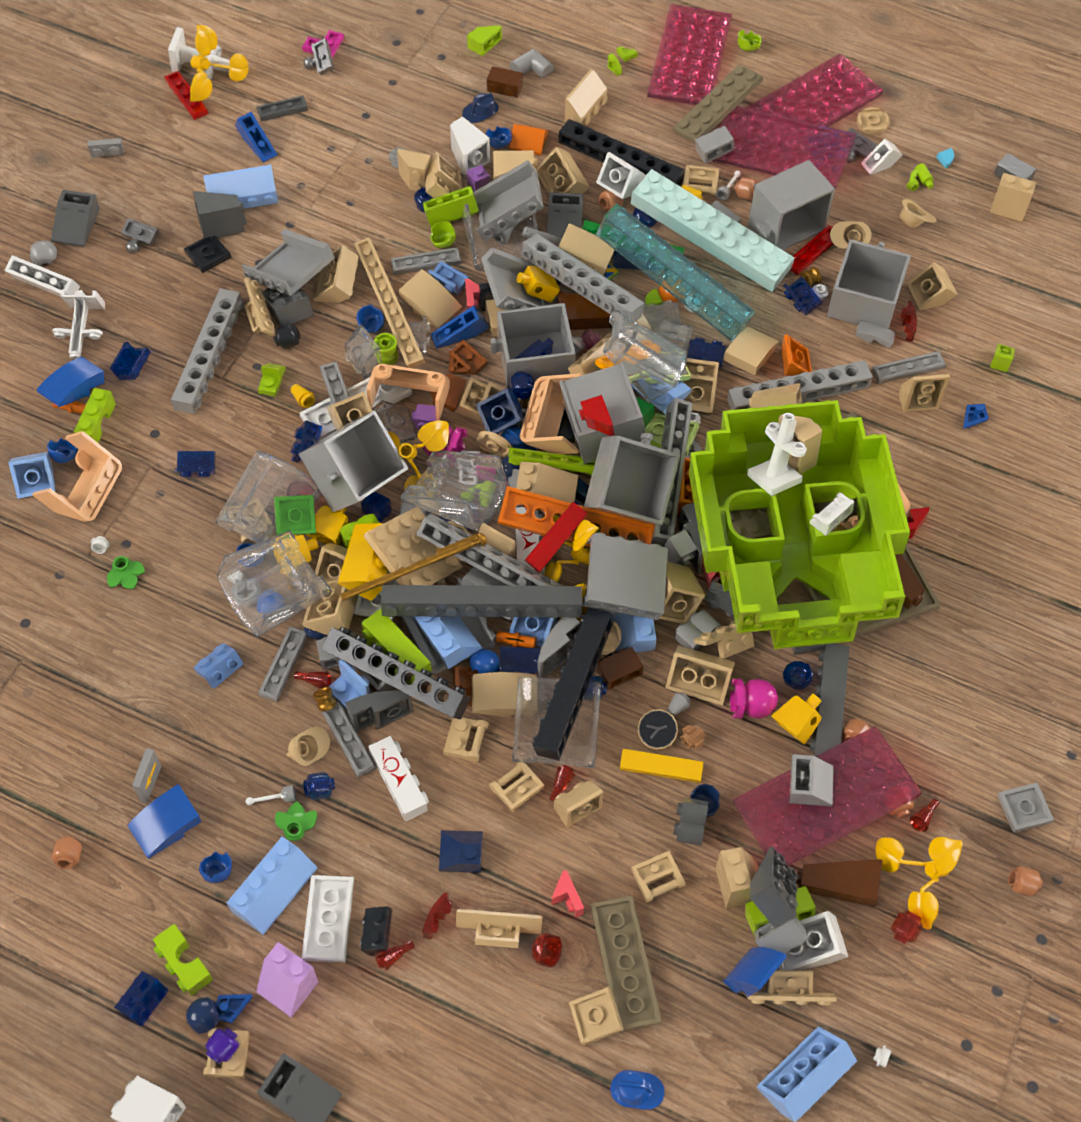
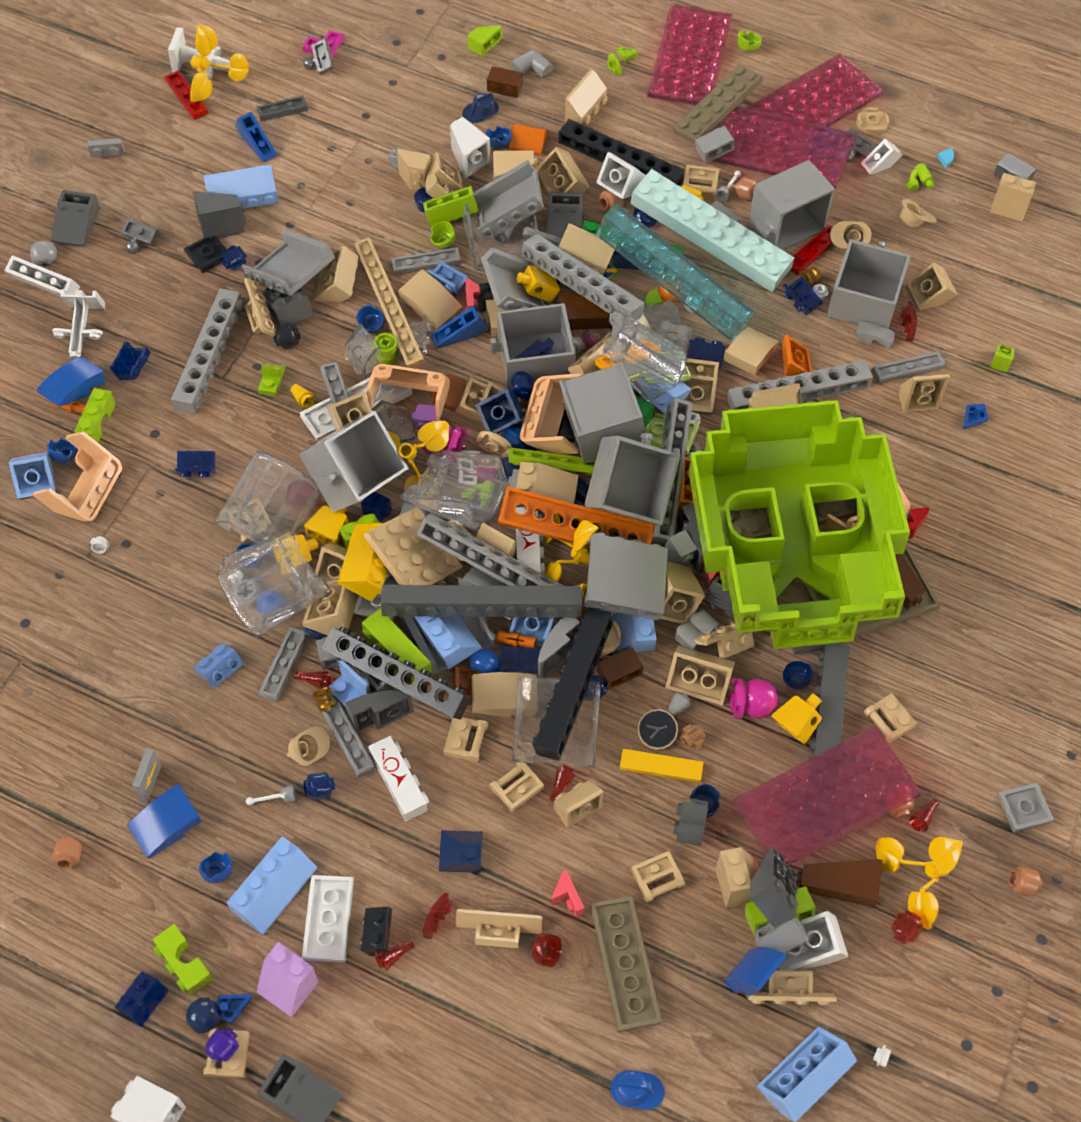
(126, 575): bright green plate -> none
(233, 258): none -> clear blue head
(294, 514): bright green plate -> none
(295, 819): bright green plate -> none
(306, 436): clear blue bracket -> none
(443, 553): pearl gold bar -> none
(466, 360): dark orange slope -> none
(477, 177): medium lavender brick -> none
(556, 537): red tile -> none
(596, 415): red slope -> none
(596, 1016): tan tile -> none
(776, 474): white piece -> none
(809, 434): tan slope -> none
(811, 781): light grey slope -> none
(833, 514): white hinge -> none
(853, 728): nougat head -> none
(895, 715): none -> tan plate

